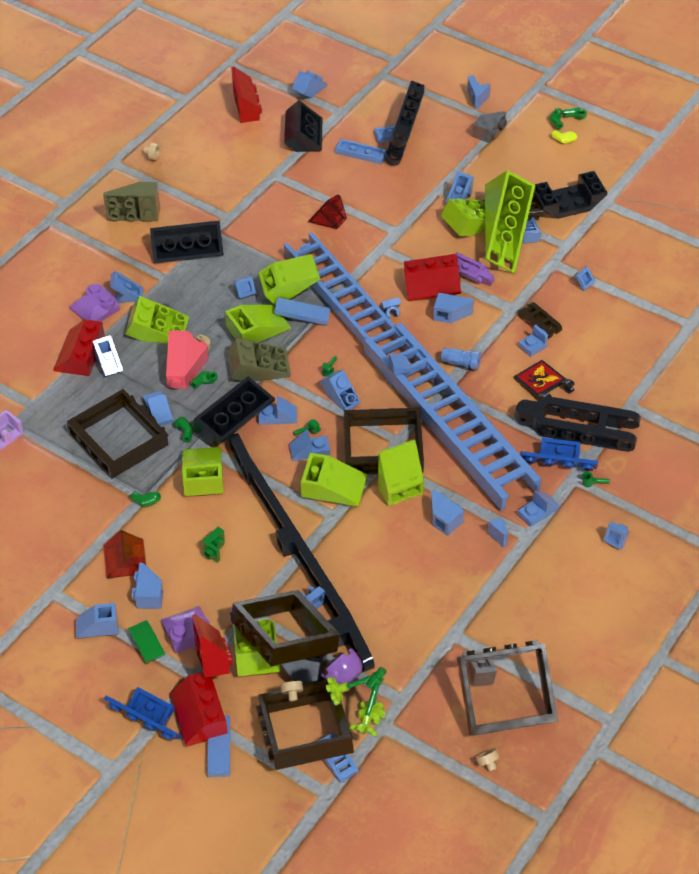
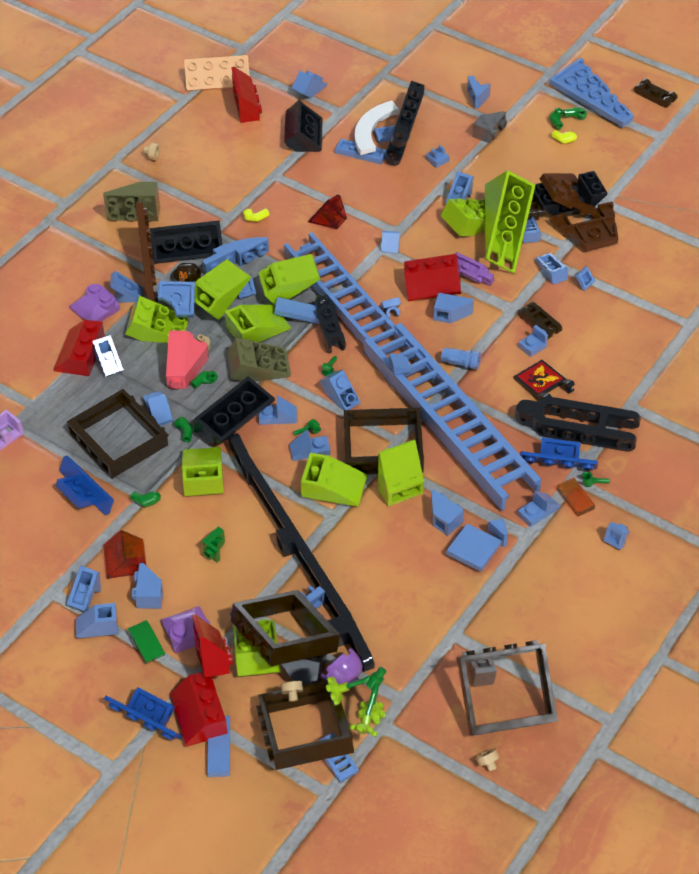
(82, 488): none -> blue bracket
(85, 585): none -> medium blue slope
(146, 249): none -> reddish brown wing
(179, 295): none -> medium blue tile
(187, 272): none -> dark brown head
(213, 72): none -> light nougat bracket
(220, 288): none -> lime slope
(237, 252): none -> medium blue slope
(256, 217): none -> neon yellow arm
(329, 324): none -> black plate
(367, 124): none -> white tile
(390, 241): none -> medium blue slope
(437, 156): none -> medium blue tile
(474, 547): none -> medium blue tile
(554, 269): none -> medium blue slope
(561, 191): none -> reddish brown wing
(575, 497): none -> clear orange tile
(590, 233): none -> reddish brown wing
(591, 91): none -> medium blue wing
(655, 93): none -> dark brown plate

